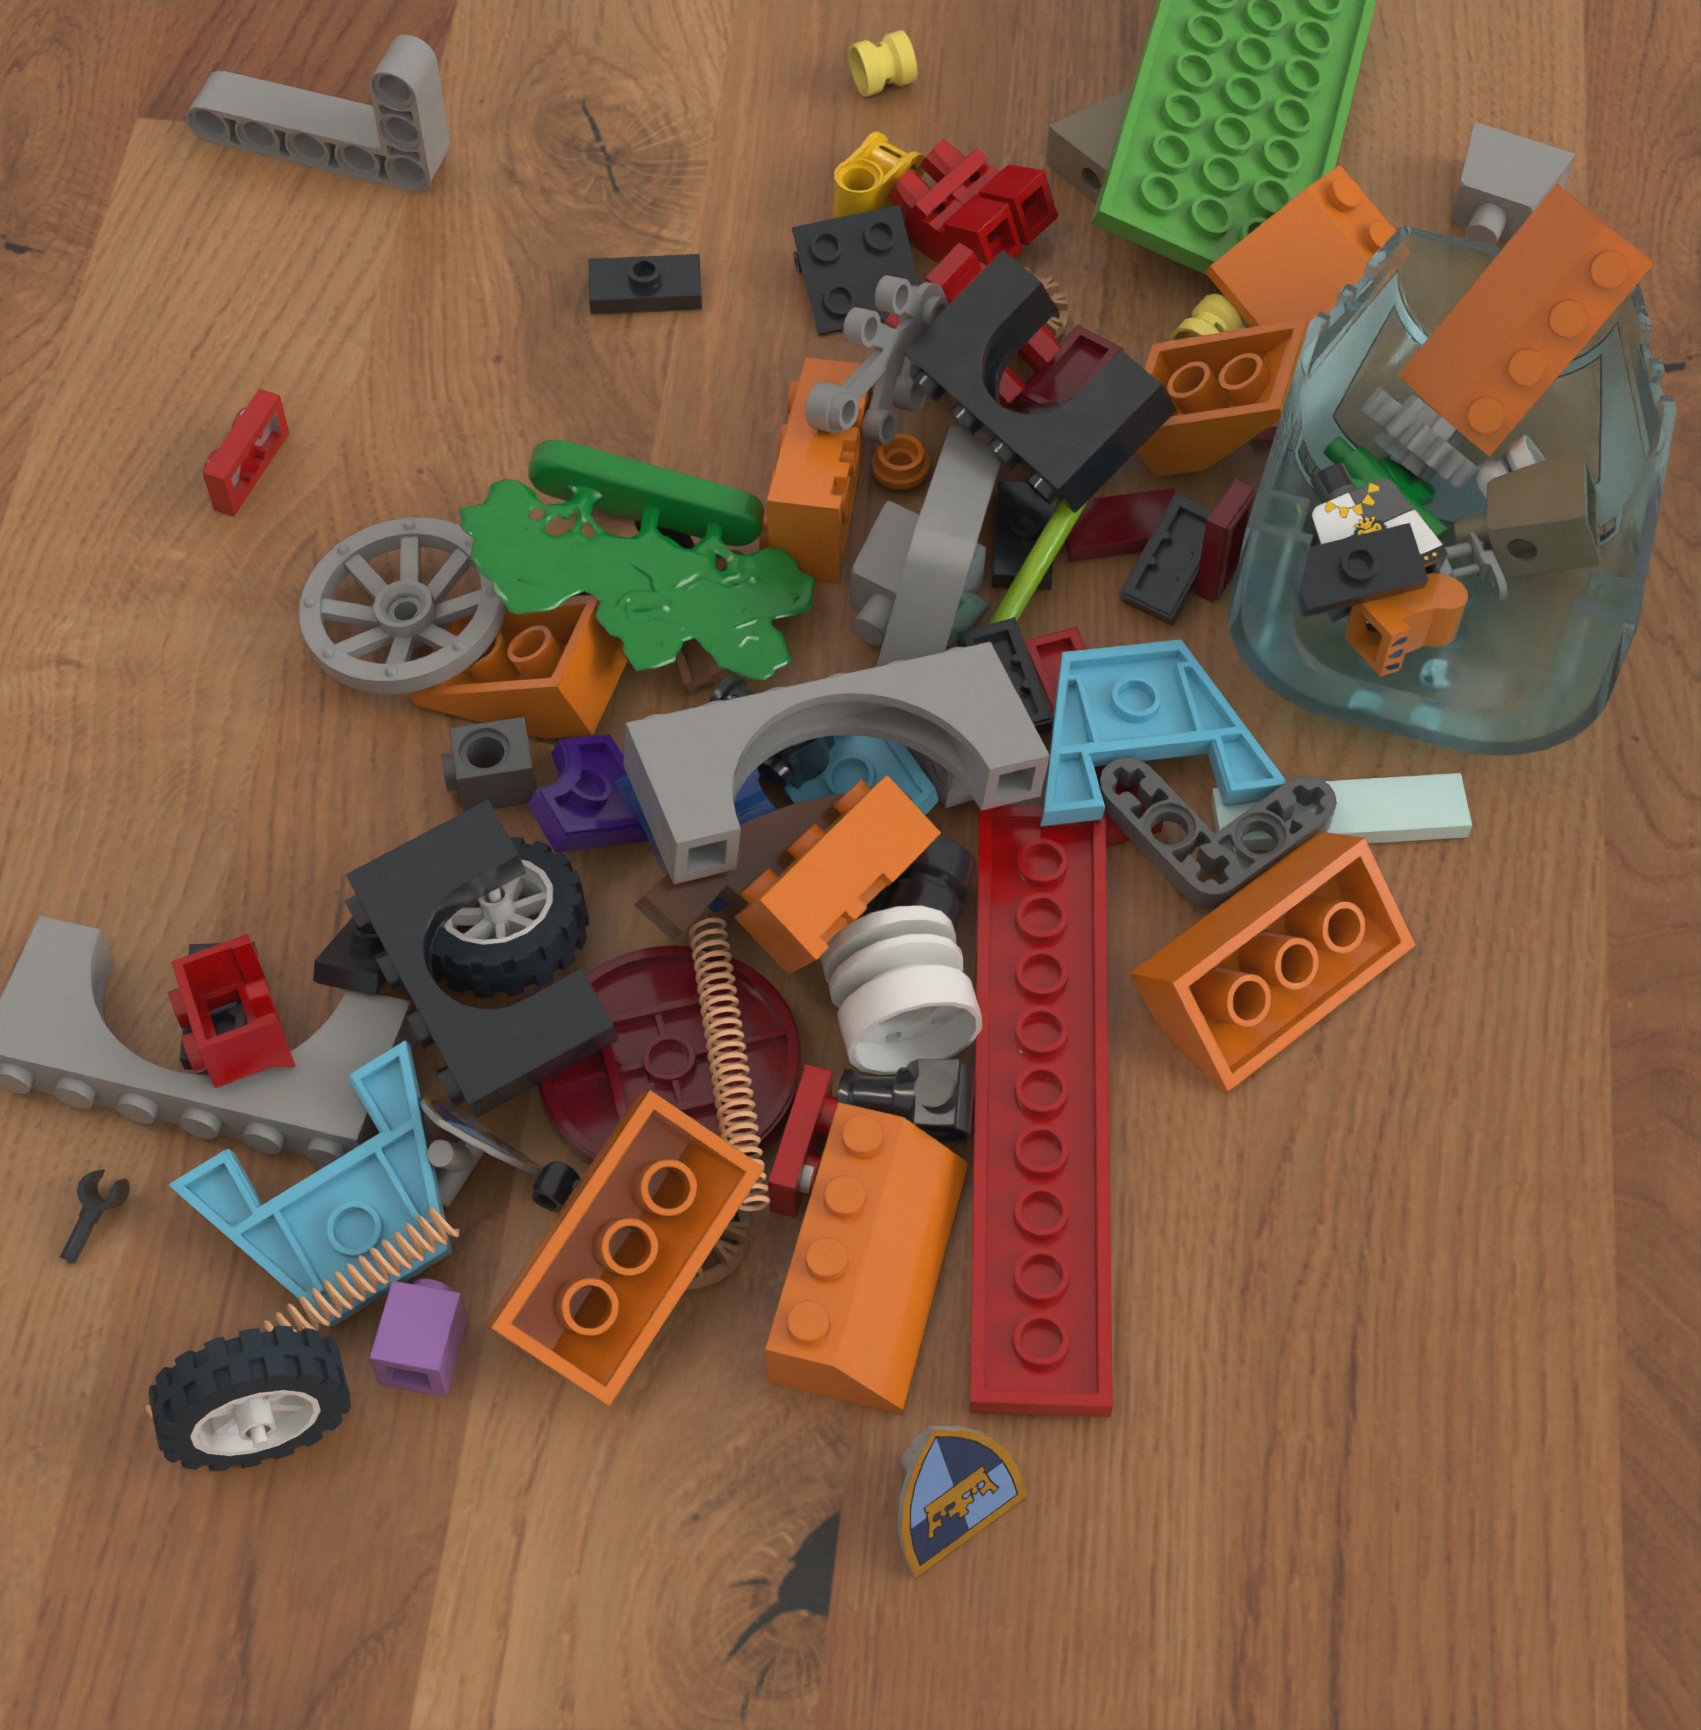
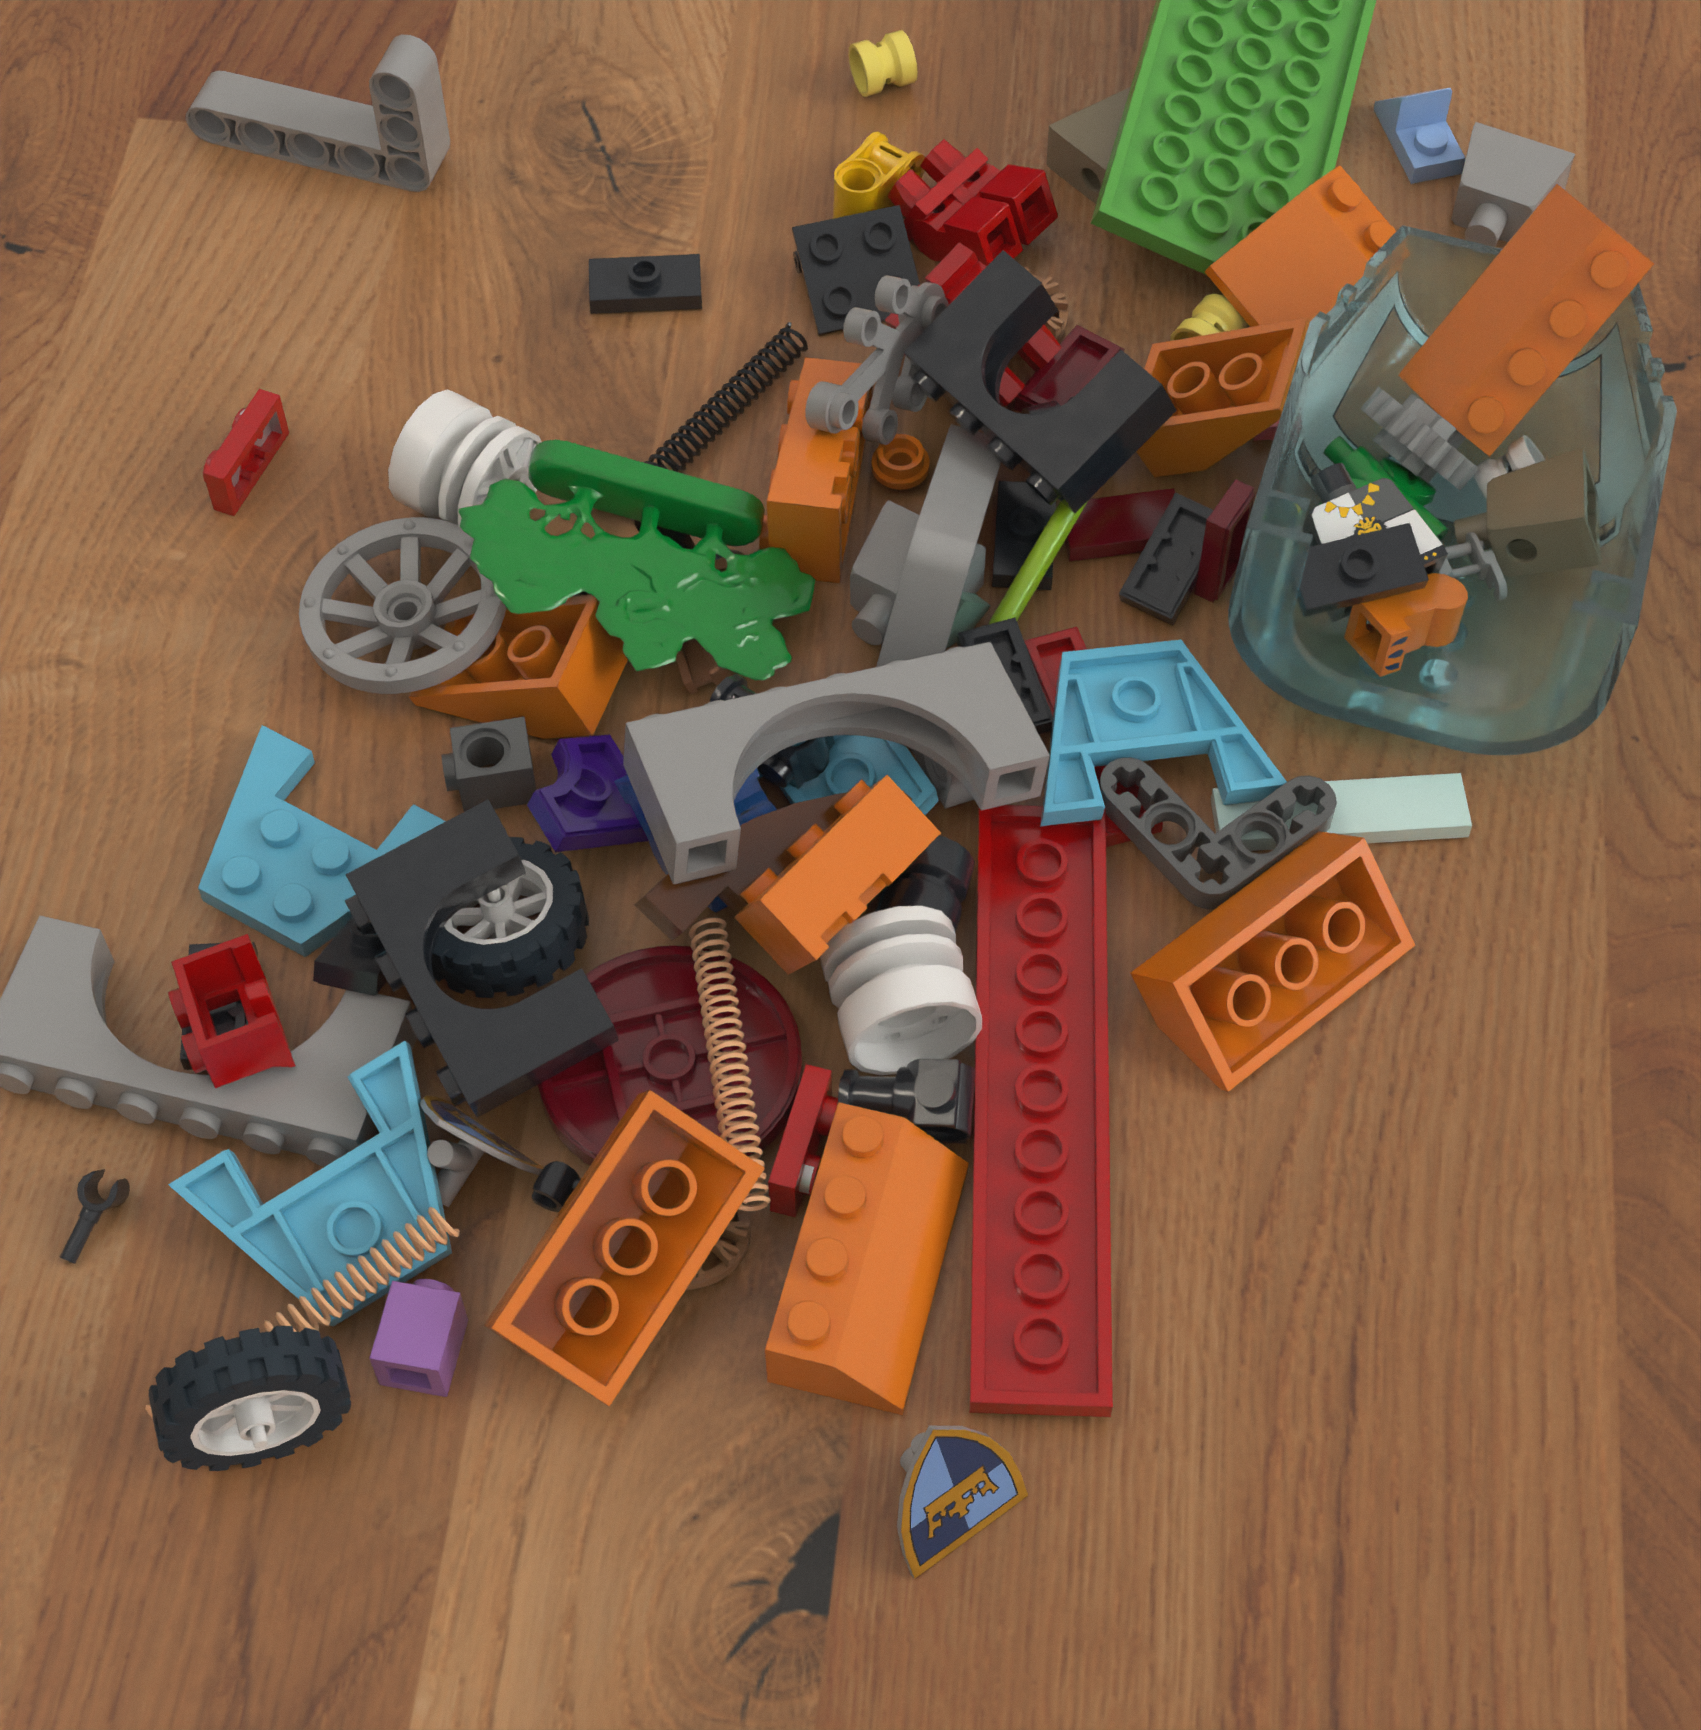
(283, 865): none -> medium azure wing
(454, 454): none -> white wheel
(732, 394): none -> black piece
(1421, 134): none -> light blue slope

